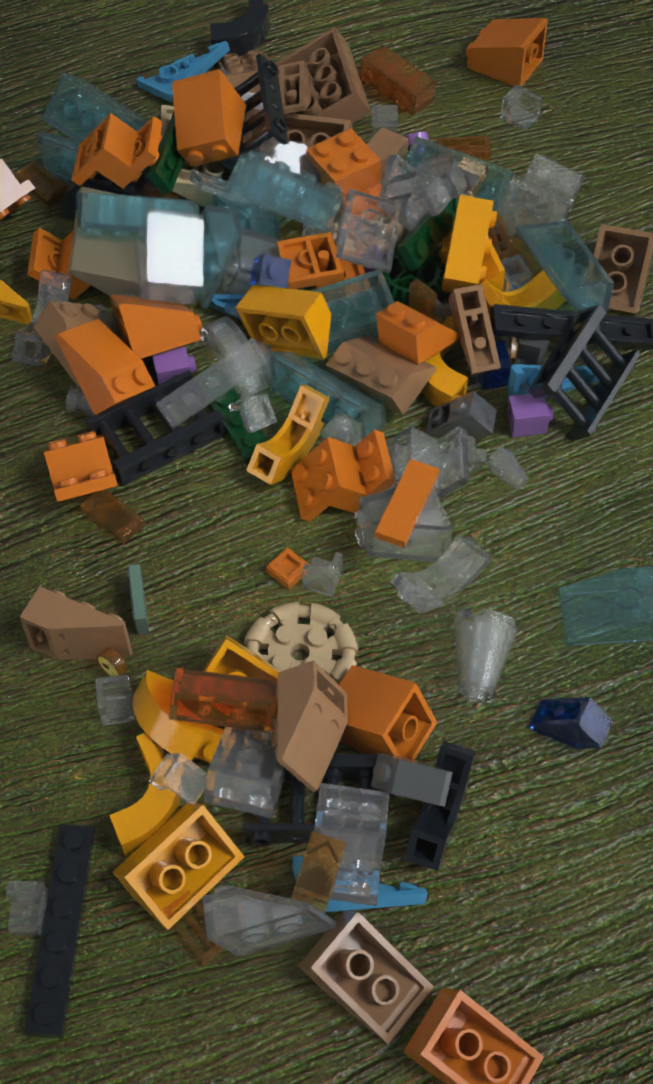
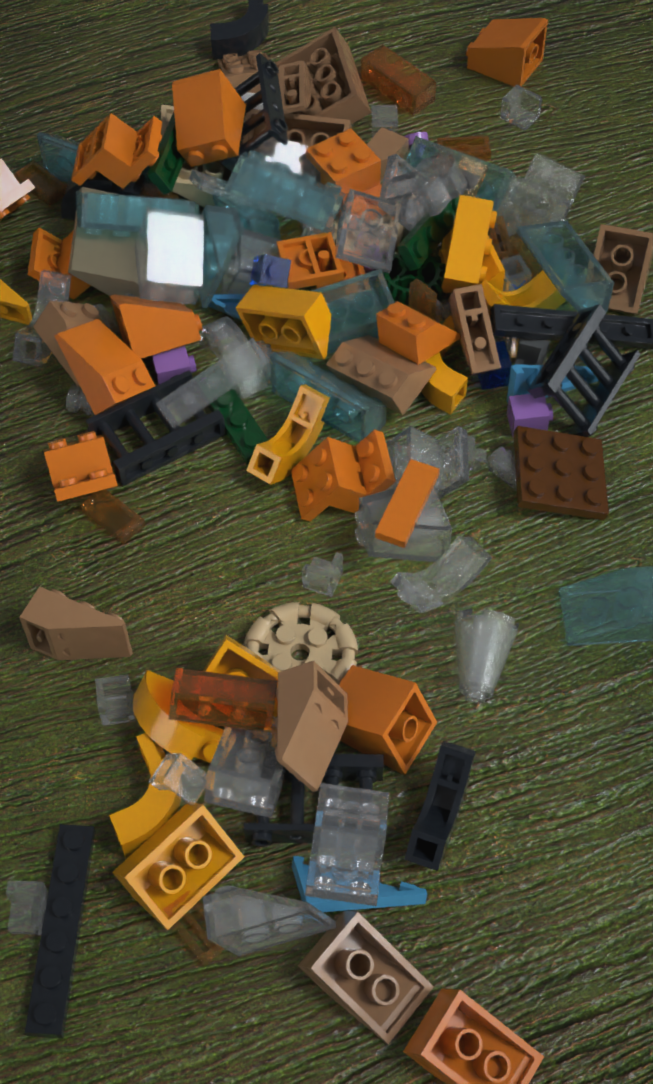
(80, 107): clear light blue slope -> none
(112, 662): clear orange tile -> none
(138, 599): sand green tile -> none
(183, 68): dark azure wing -> none
(255, 412): clear panel -> none
(286, 568): orange tile -> none
(319, 870): clear orange tile -> none
(344, 429): clear brick -> none
(411, 779): dark grey slope -> none
(467, 412): flat silver slope -> none
(560, 473): none -> reddish brown plate
(572, 722): clear blue slope -> none

